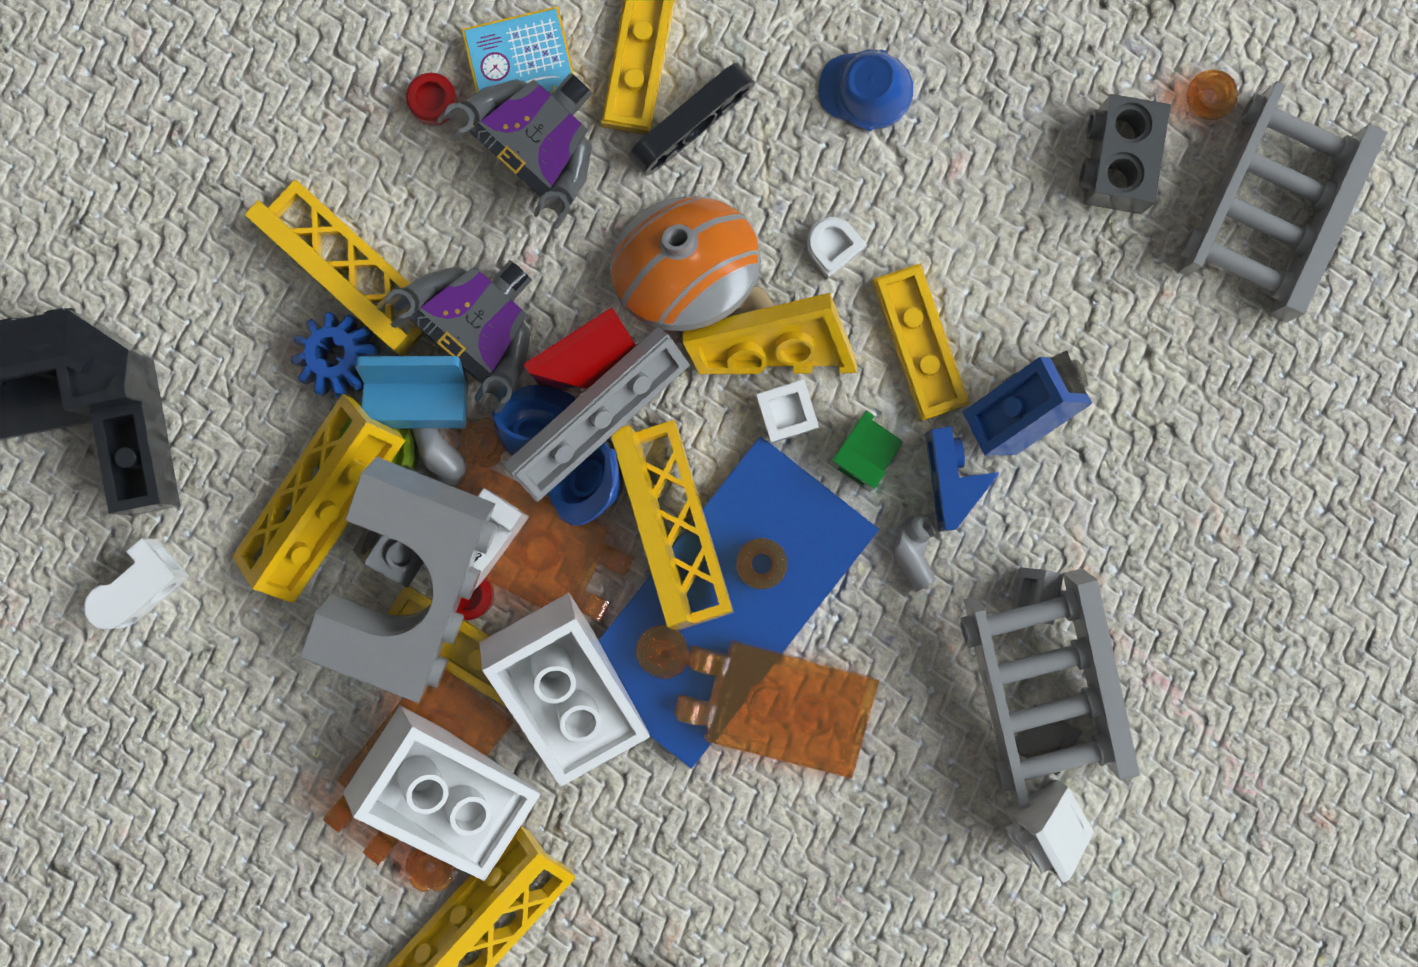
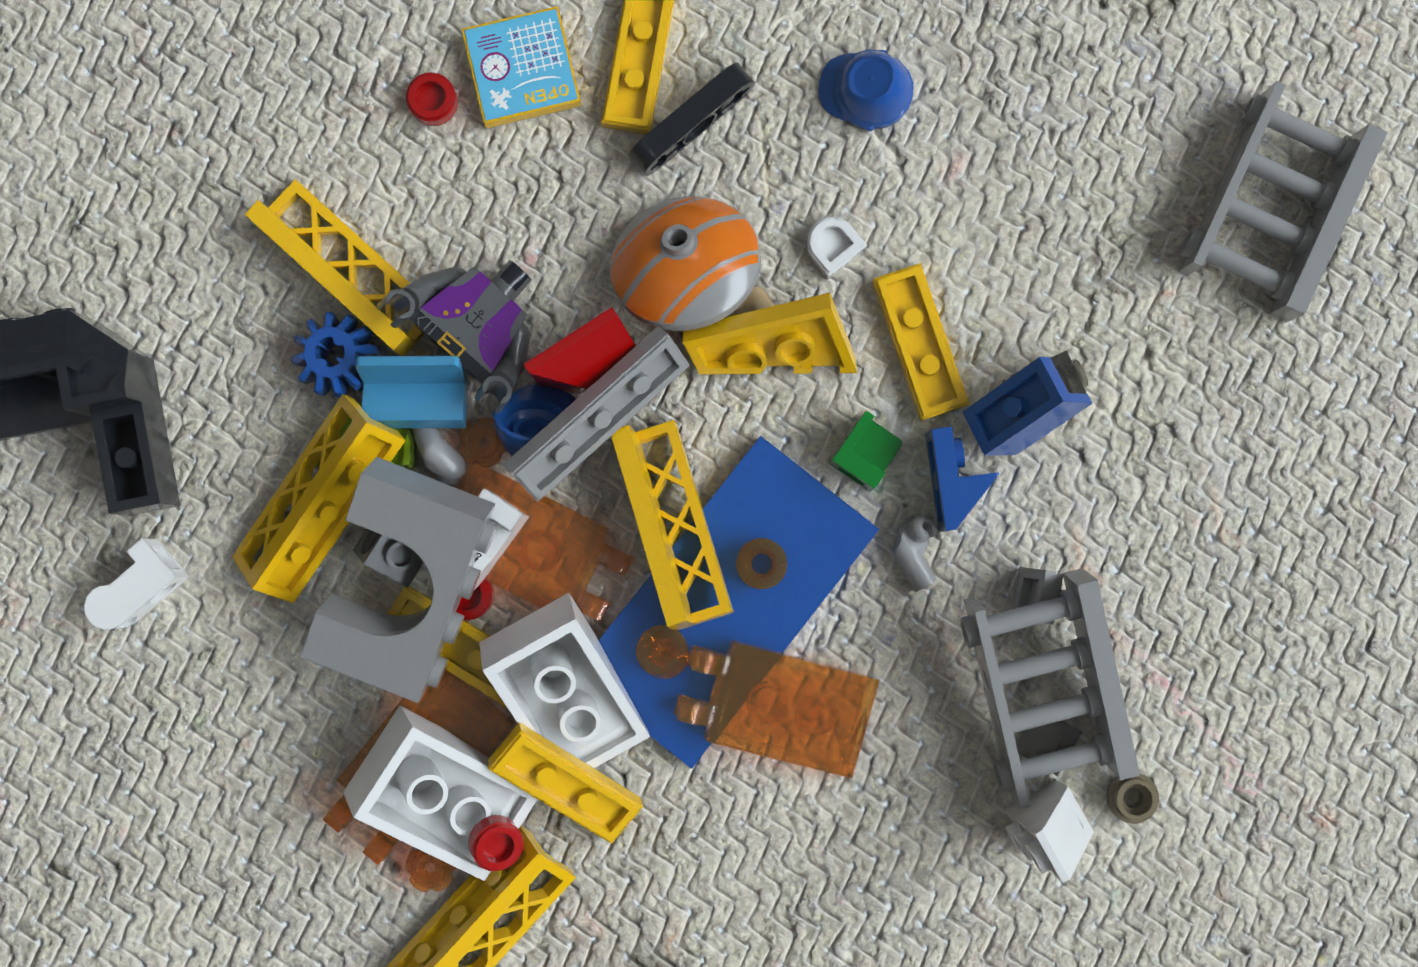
(495, 843): none -> red tile
(532, 135): torso -> none
(564, 783): none -> yellow tile
(588, 488): blue hat -> none
(787, 411): white plate -> none
(1136, 158): dark grey brick -> none
(1143, 808): none -> dark tan plate
(1221, 84): clear orange plate -> none

